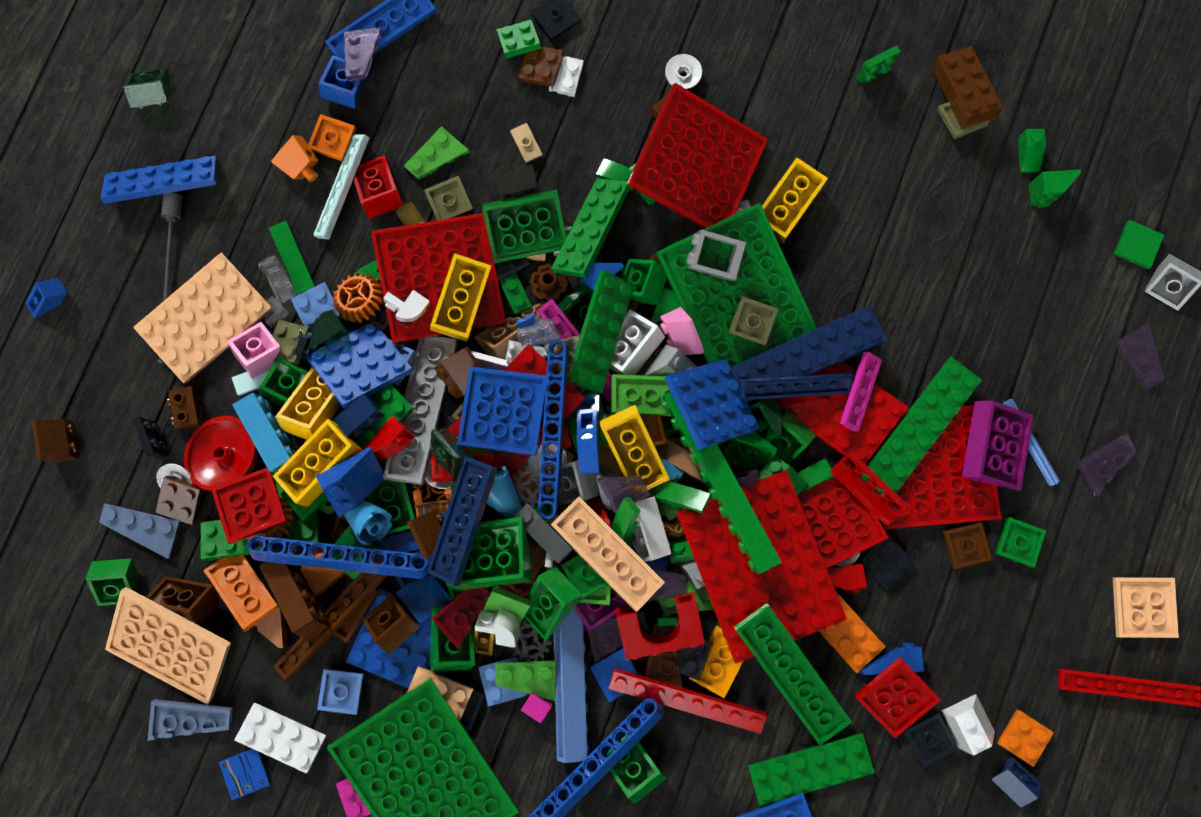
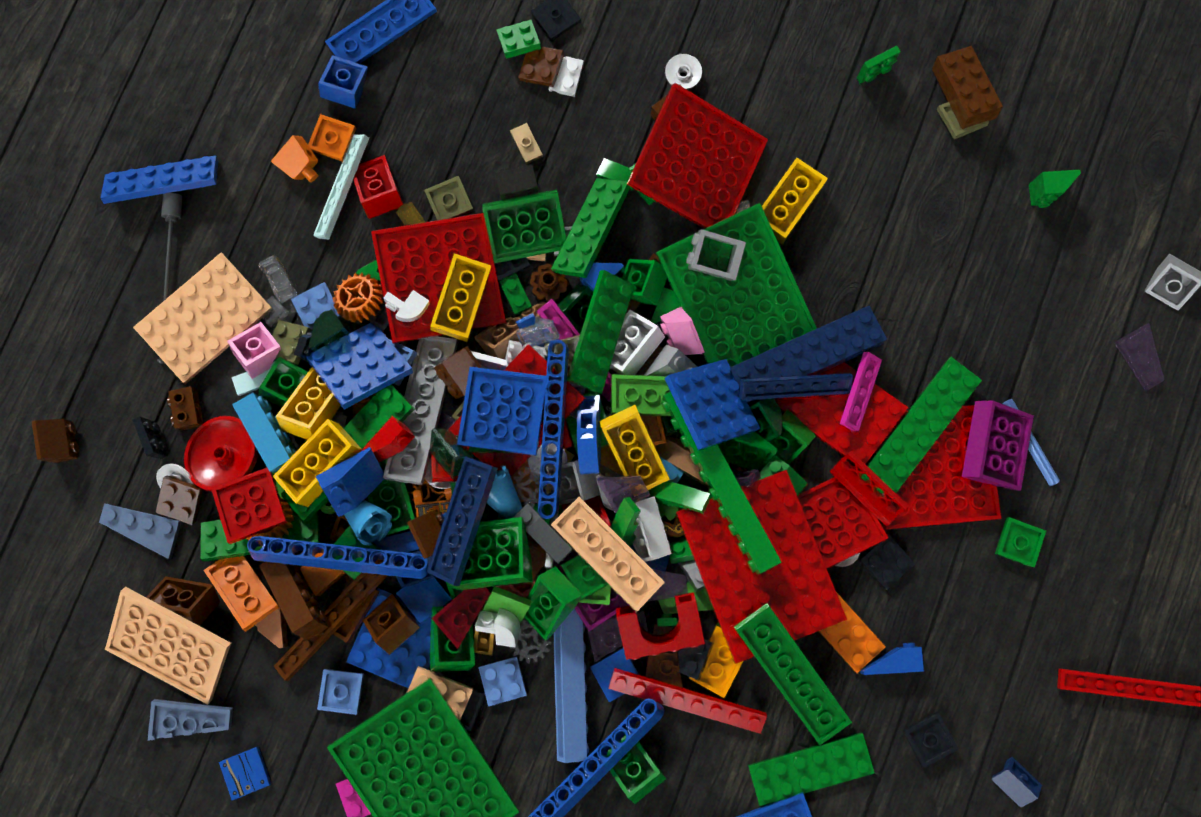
(45, 296): blue slope -> none
(109, 578): green slope -> none
(148, 88): clear green slope -> none
(280, 738): white plate -> none
(292, 257): green tile -> none
(359, 52): clear purple wing -> none
(359, 417): dark blue brick -> none
(436, 152): bright green wing -> none
(528, 677): bright green wing -> none
(536, 707): dark pink panel -> none
(753, 320): olive plate -> none
(816, 474): green slope -> none
(848, 577): red slope -> none
(897, 697): red plate -> none
(967, 545): reddish brown plate -> none
(969, 725): white slope -> none
(1025, 737): orange plate -> none
(1031, 150): green slope -> none
(1103, 463): clear purple wing -> none
(1138, 244): green tile -> none
(1145, 607): light nougat plate -> none

